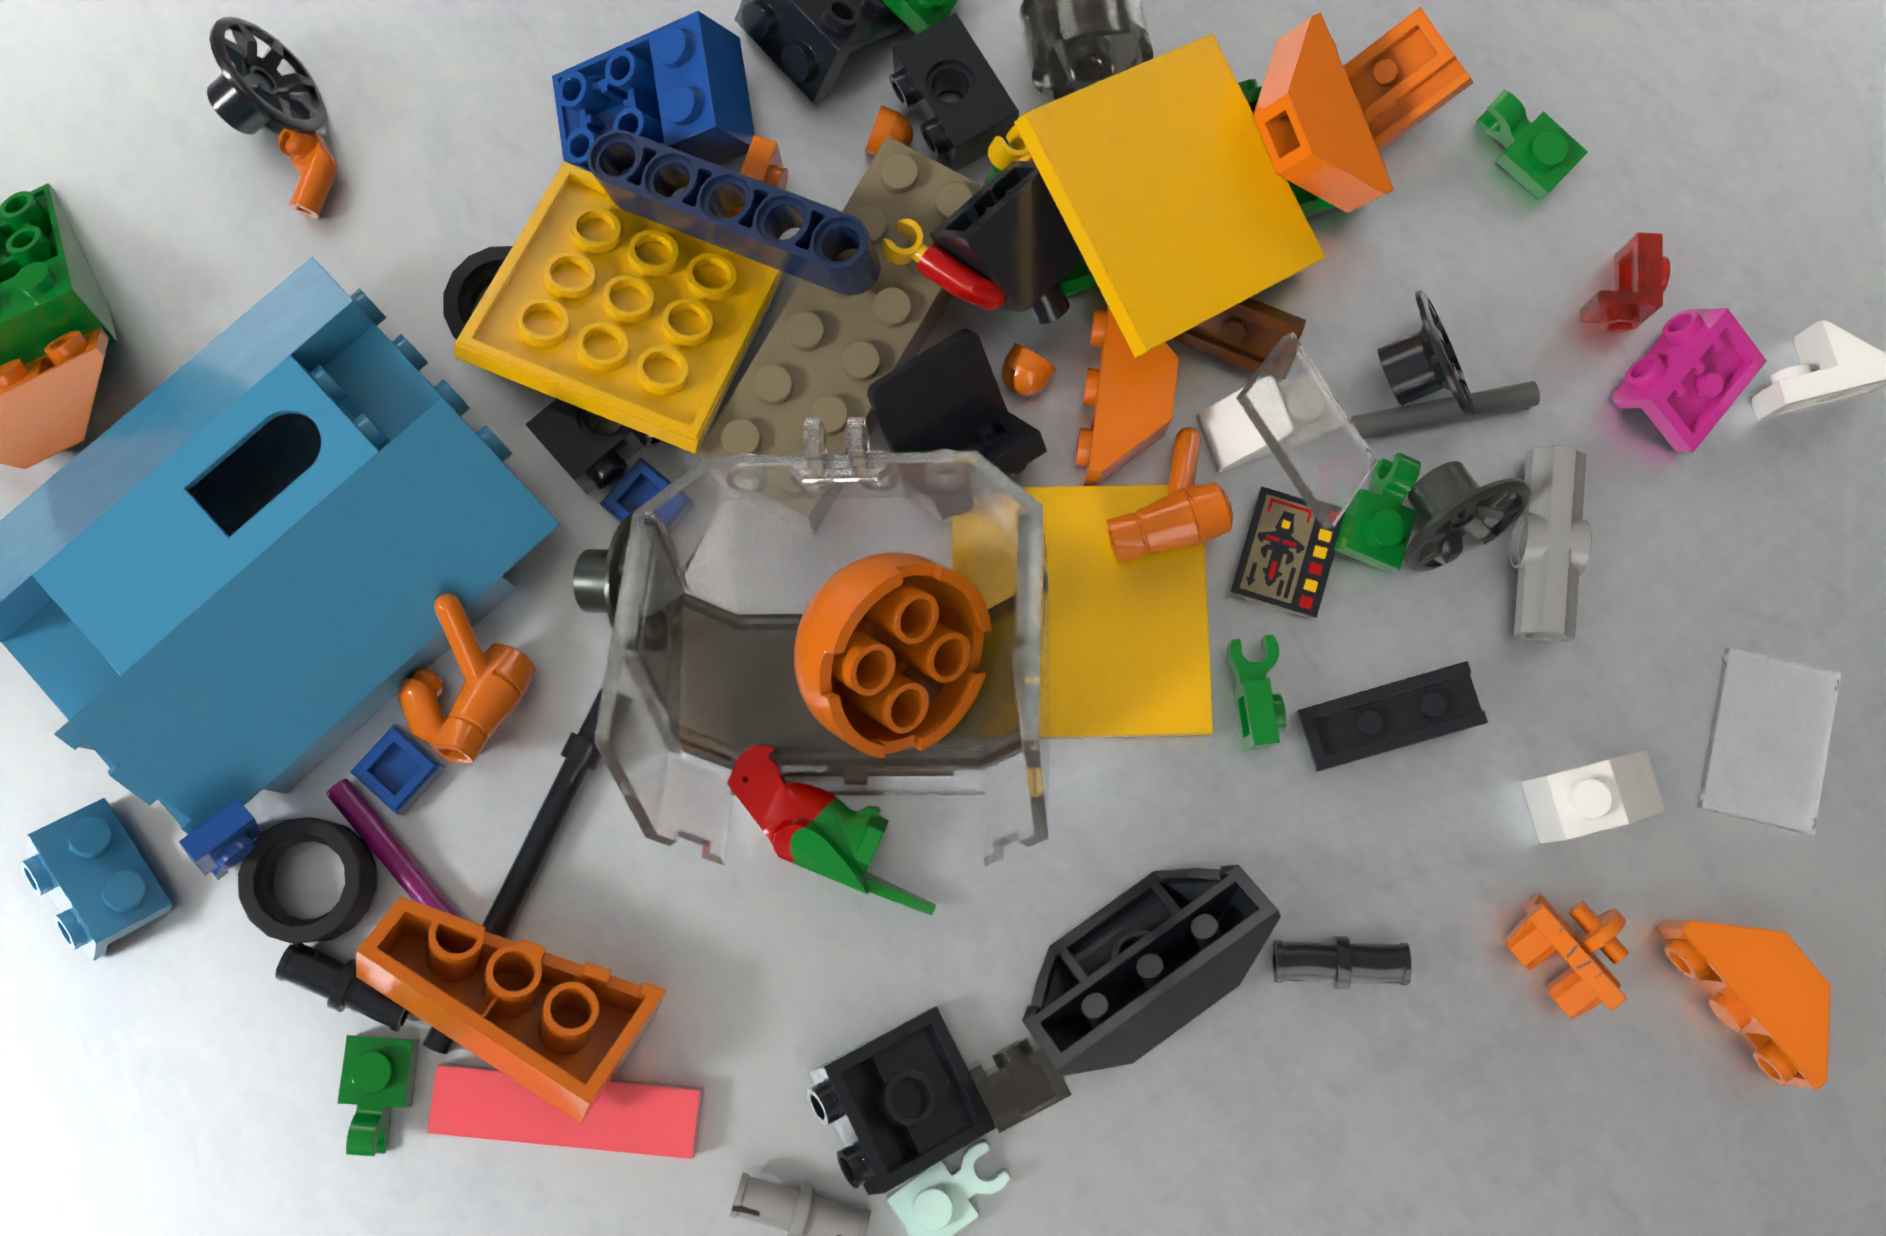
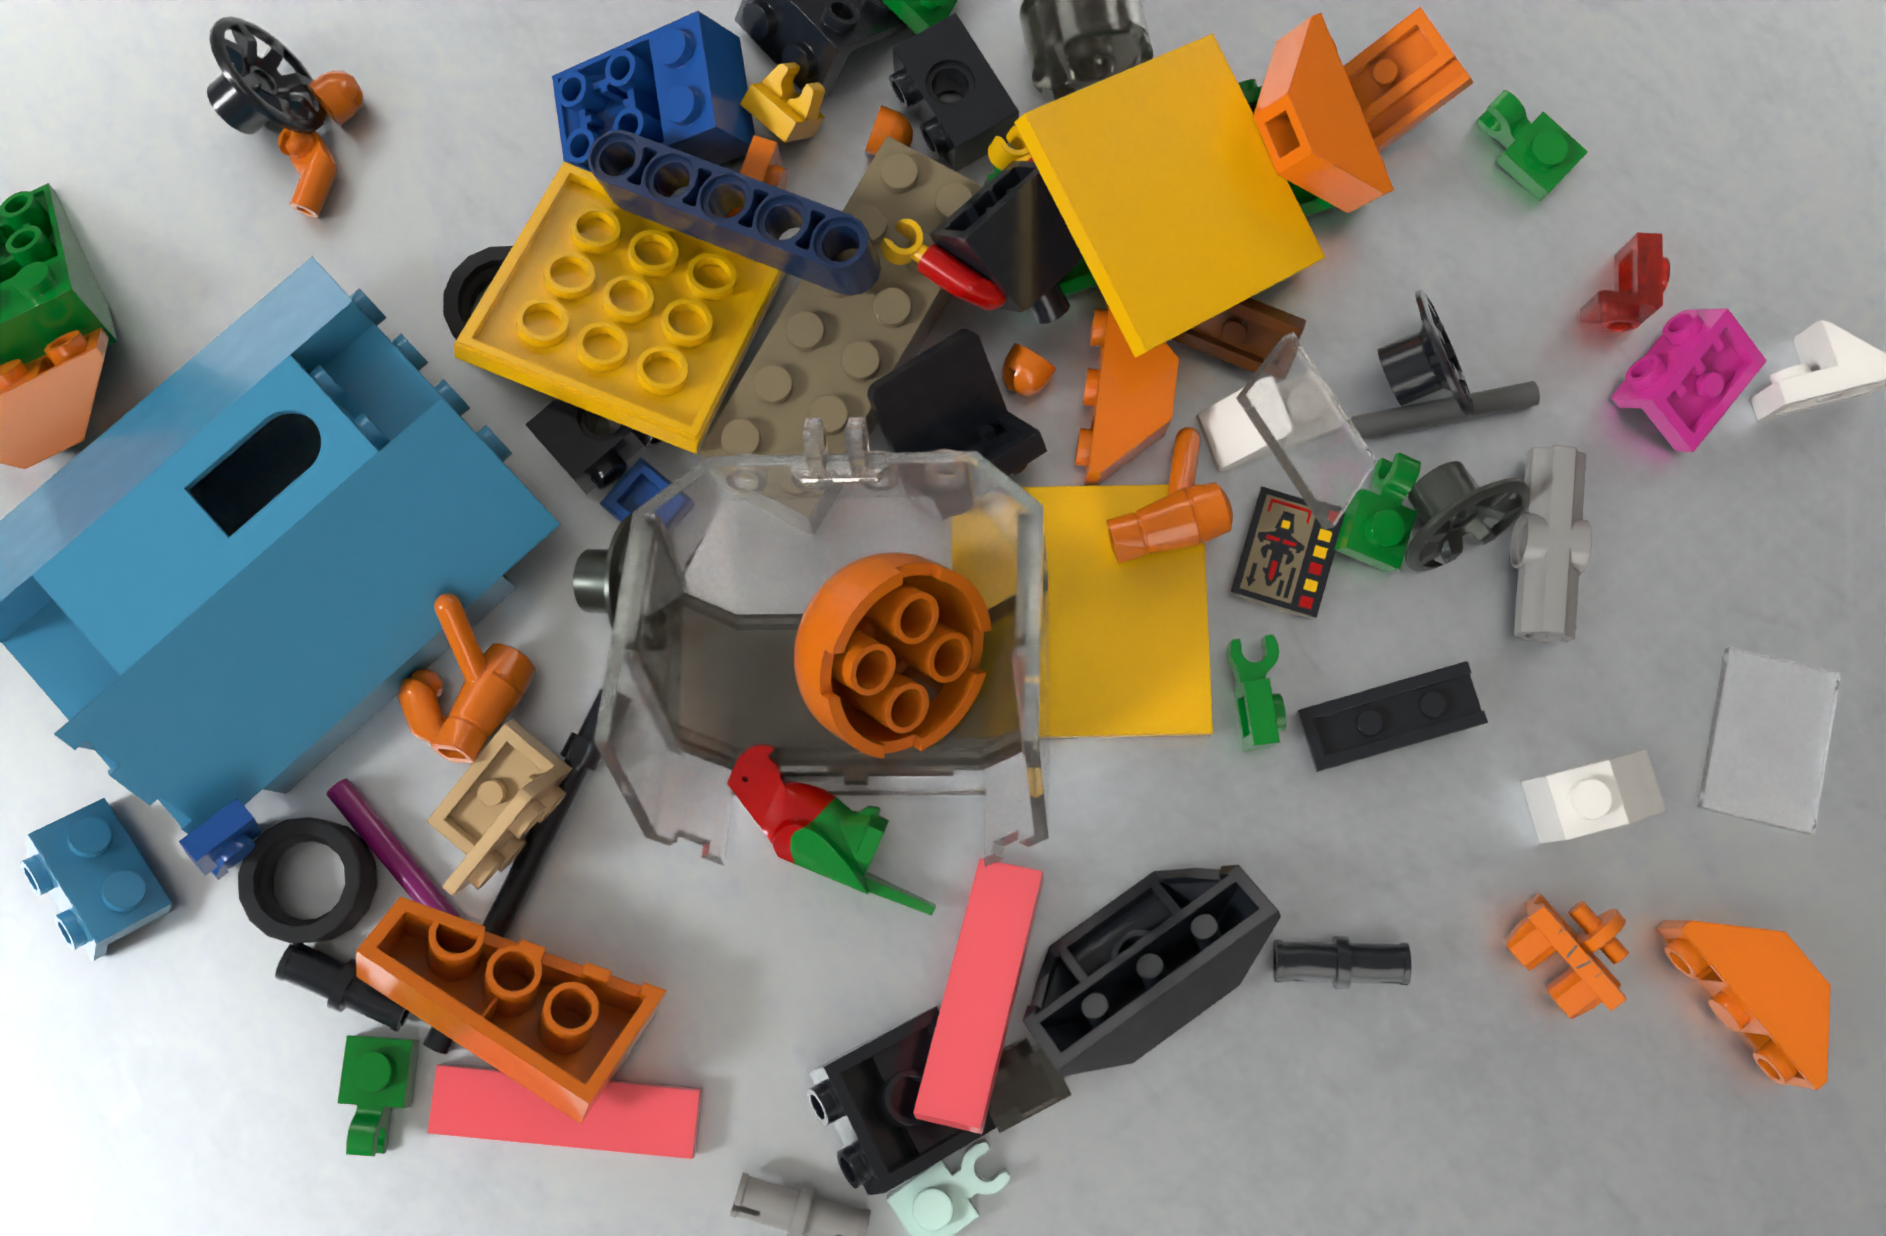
(337, 95): none -> orange hinge
(398, 769): blue tile -> none
(498, 803): none -> tan bracket
(782, 108): none -> yellow tile
(979, 997): none -> coral tile

